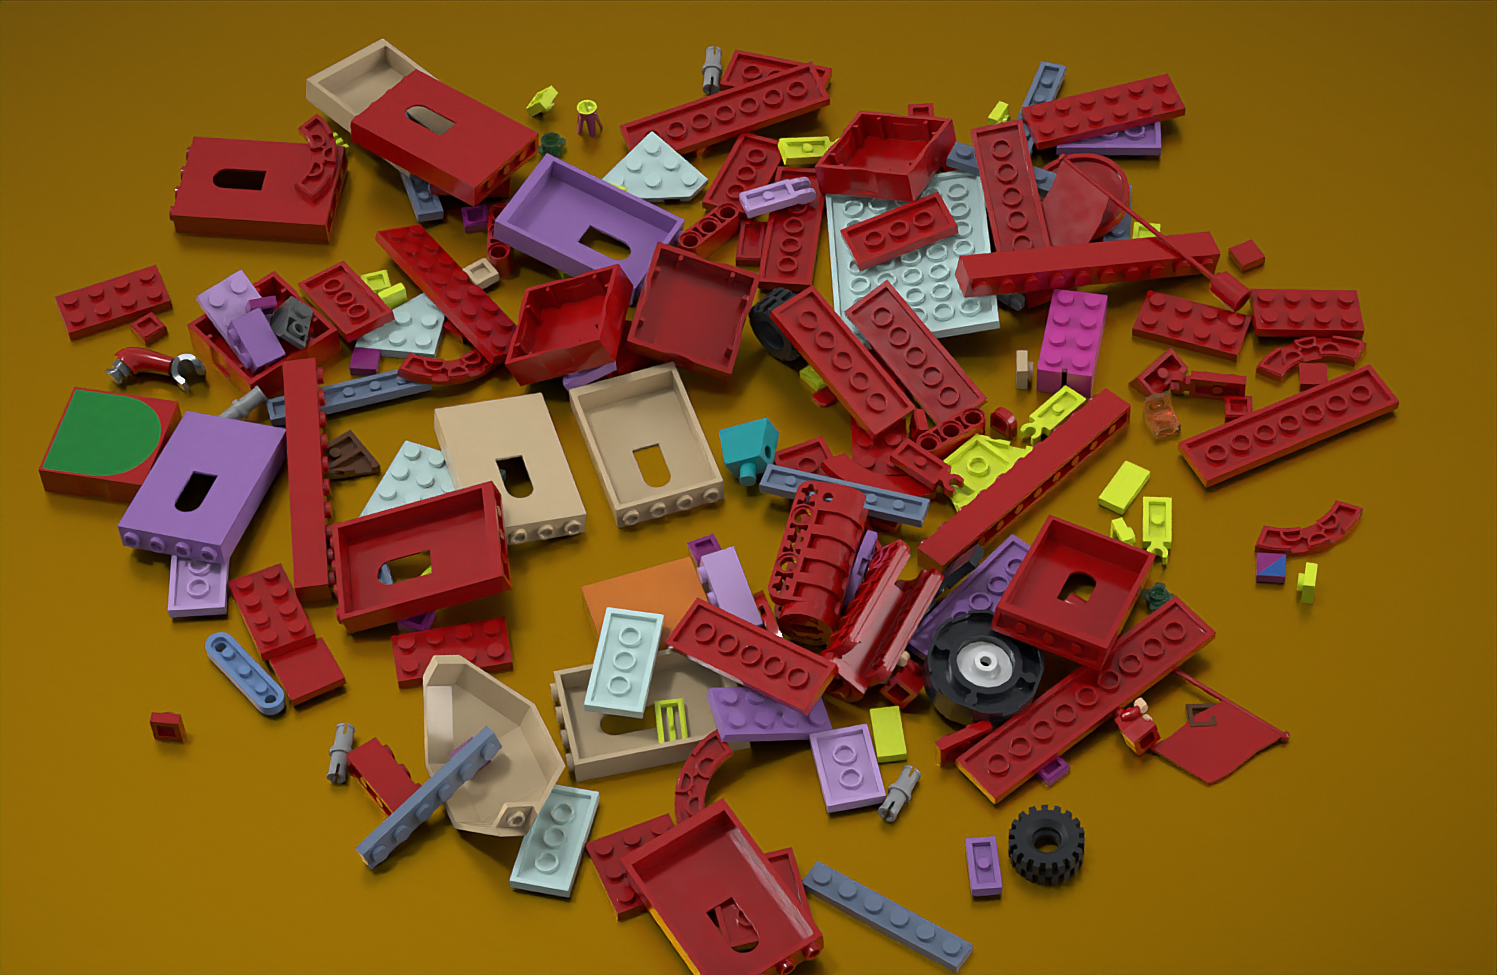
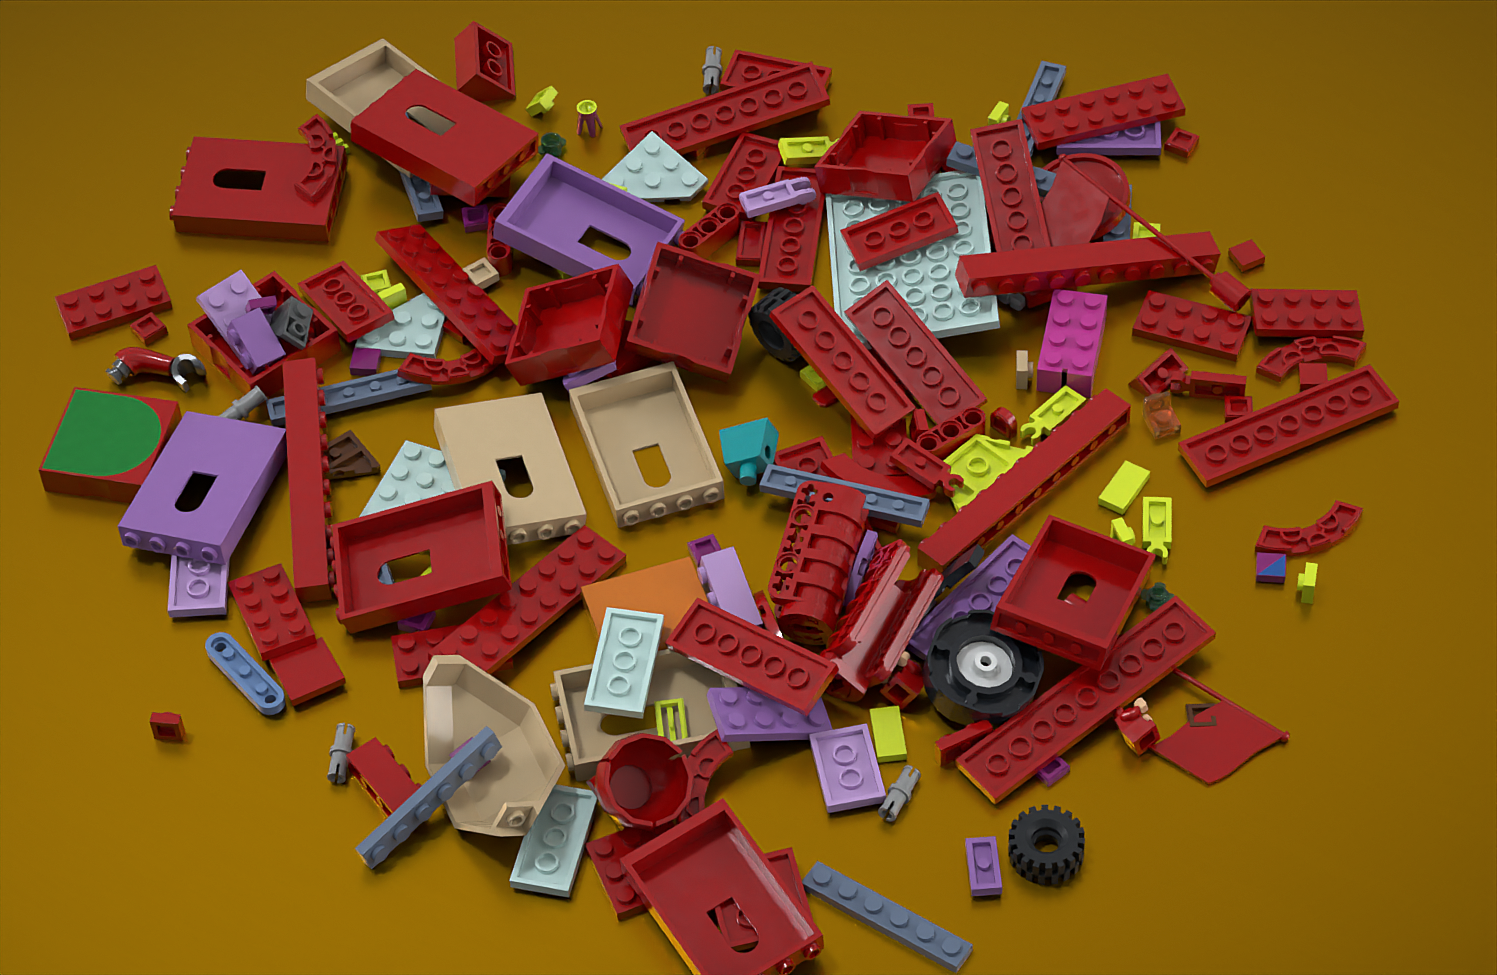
(484, 64): none -> red slope
(534, 601): none -> red plate
(641, 782): none -> red plate
(1181, 142): none -> red tile

